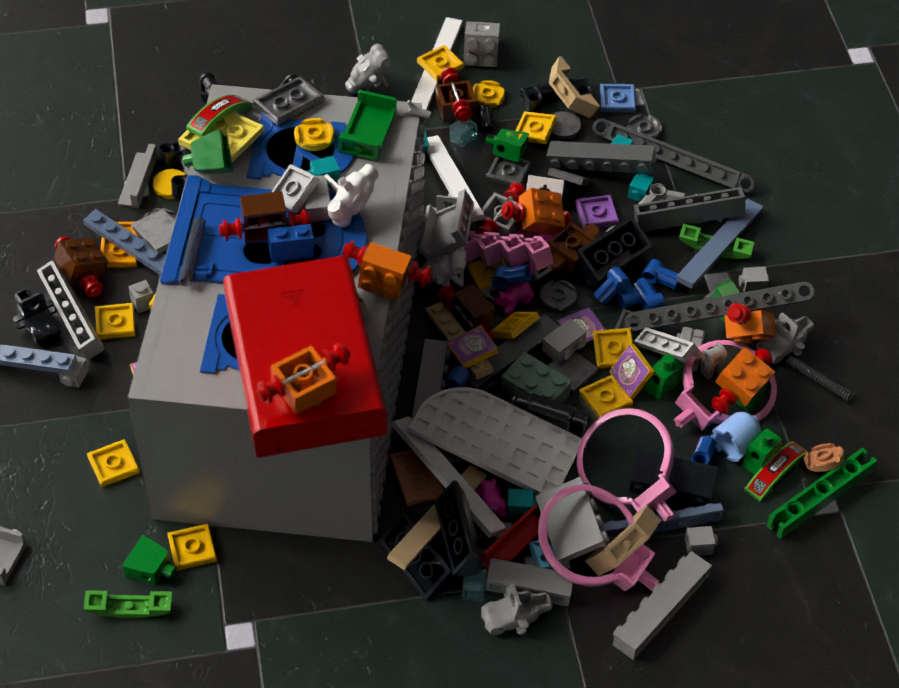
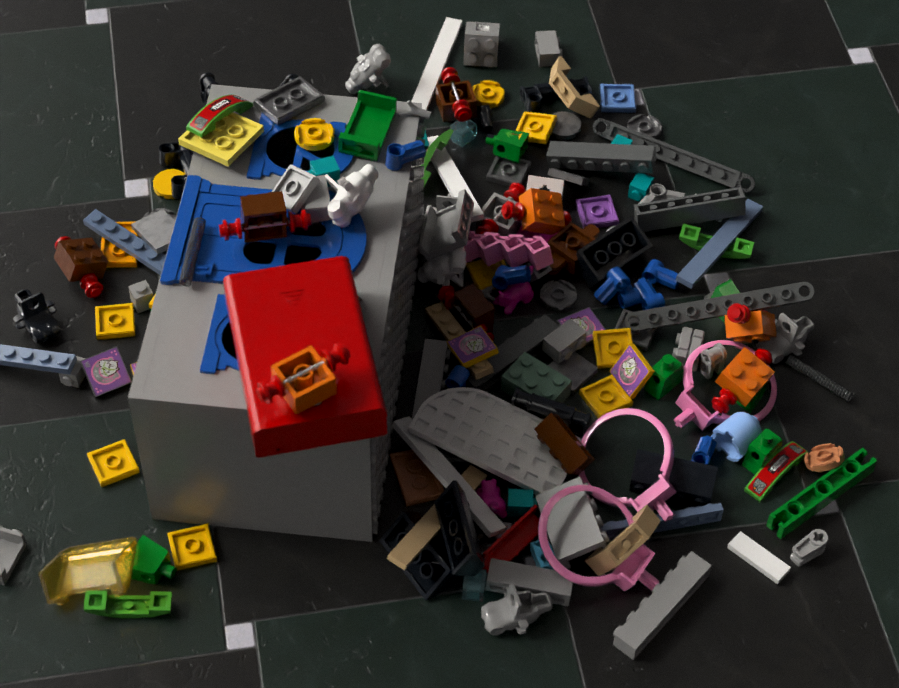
(70, 310): light grey brick -> none
(89, 568): none -> clear yellow windscreen
(105, 371): none -> tile
(138, 178): light grey panel -> none
(210, 154): green torso -> none
(290, 242): blue brick -> none
(385, 269): orange brick -> none
(401, 154): none -> blue piece
(437, 60): yellow tile -> none
(439, 143): none -> bright green slope
(514, 325): yellow tile -> none
(547, 47): none -> light grey brick
(563, 444): none -> reddish brown brick
(668, 344): light grey panel -> none
(700, 540): light grey brick -> none
(753, 279): light grey brick -> none
(758, 557): none -> white tile
(809, 547): none -> light grey piece

